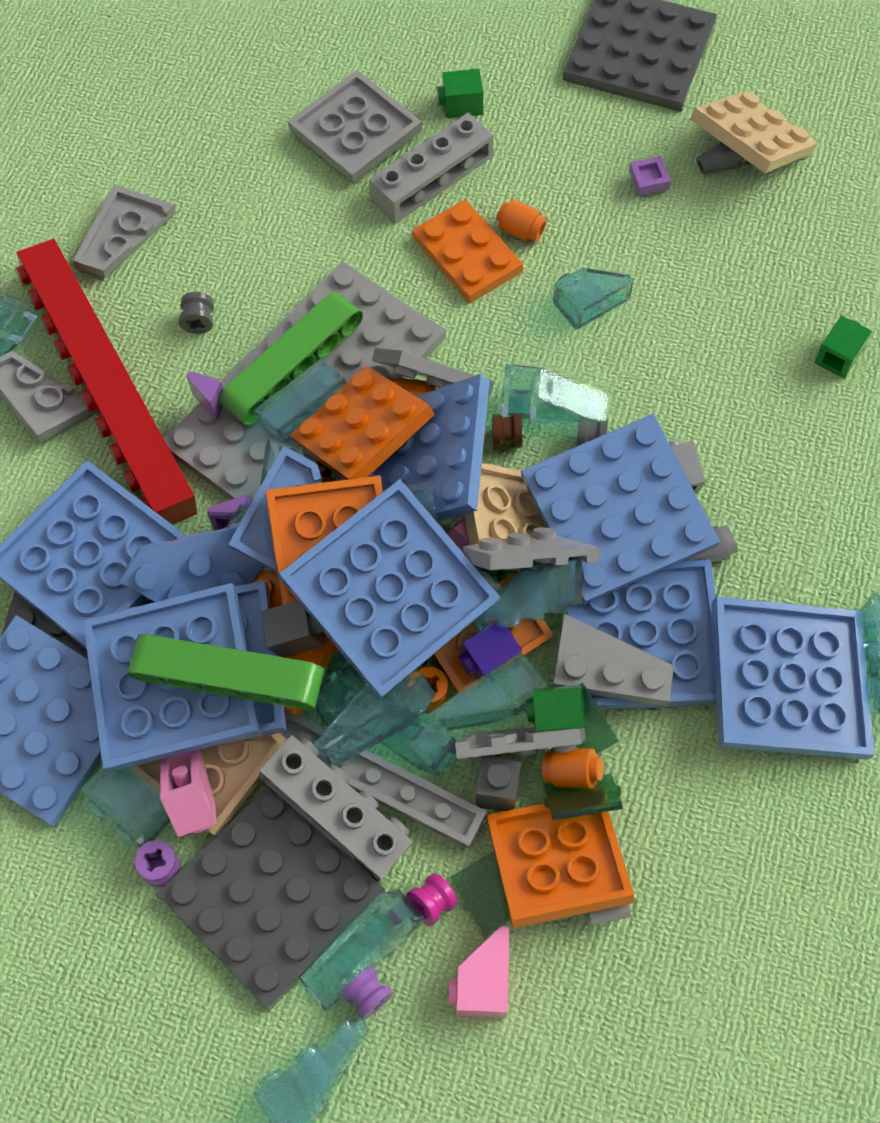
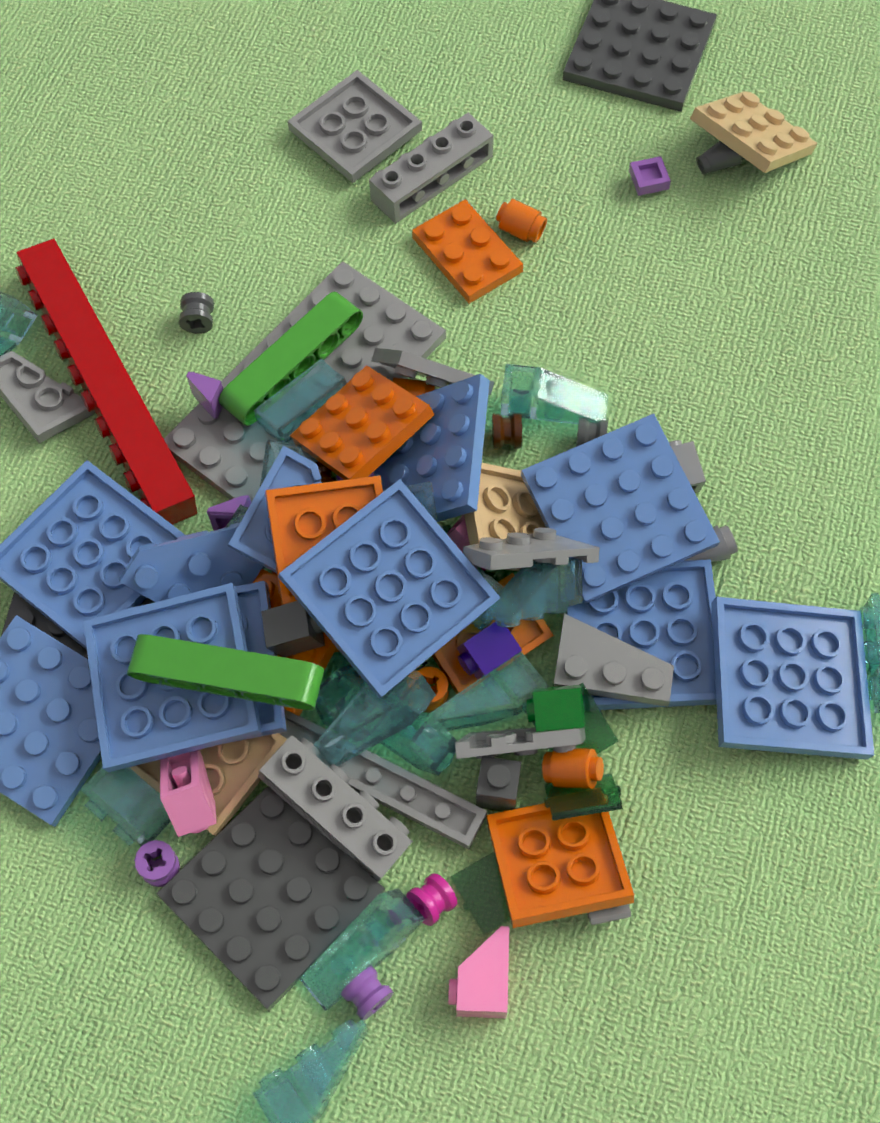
(120, 229): light grey wing -> none
(461, 93): green brick -> none
(590, 294): clear light blue slope -> none
(843, 346): green brick -> none

